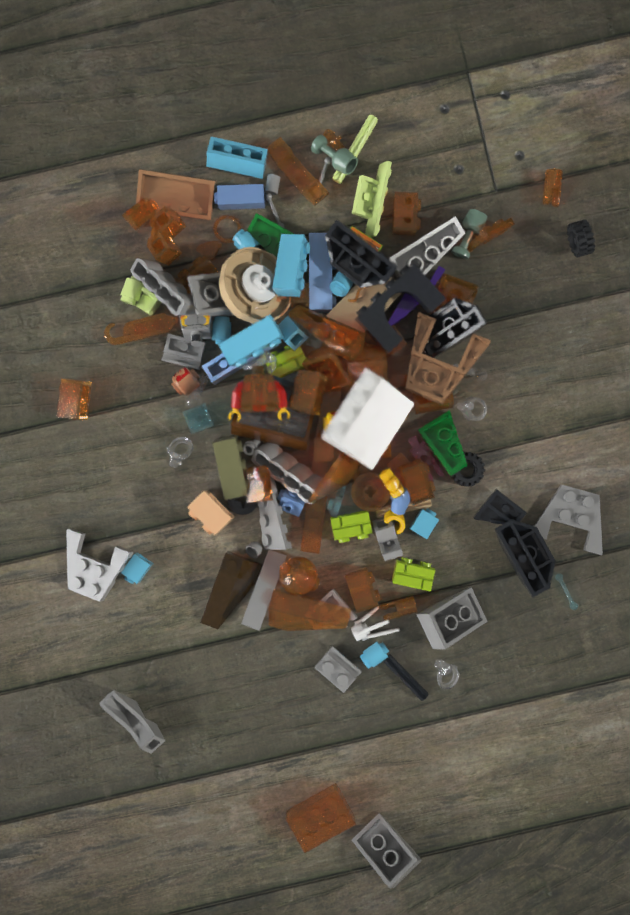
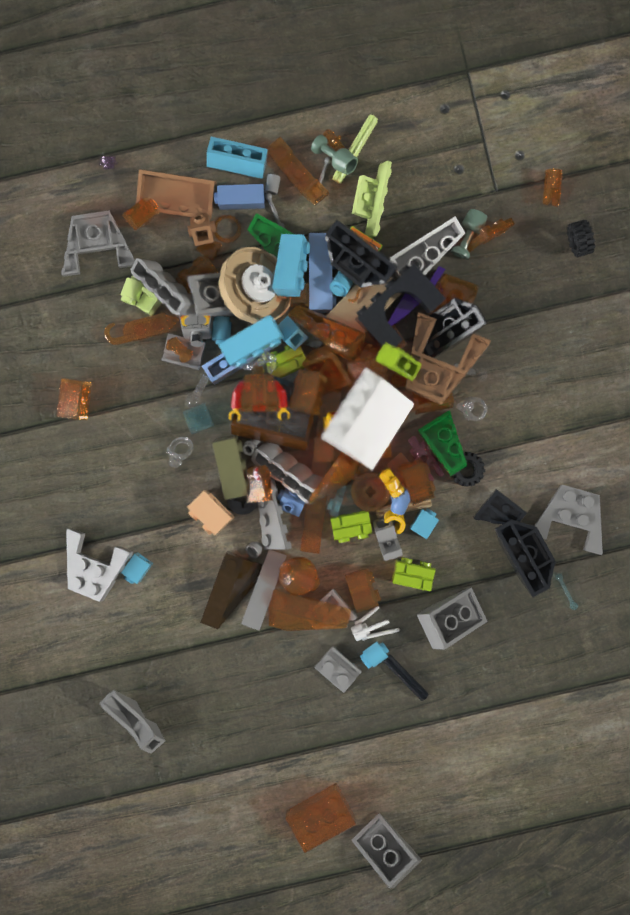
(92, 234): none -> light grey wing
(108, 162): none -> clear purple plate
(165, 227): clear orange brick -> none
(179, 349): none -> clear orange piece
(185, 381): nougat head -> none
(201, 229): none -> medium nougat brick
(244, 239): medium azure brick -> none
(398, 361): none -> lime brick
(403, 606): clear orange hinge -> none
(405, 213): clear orange brick -> none
(445, 669): clear piece -> none

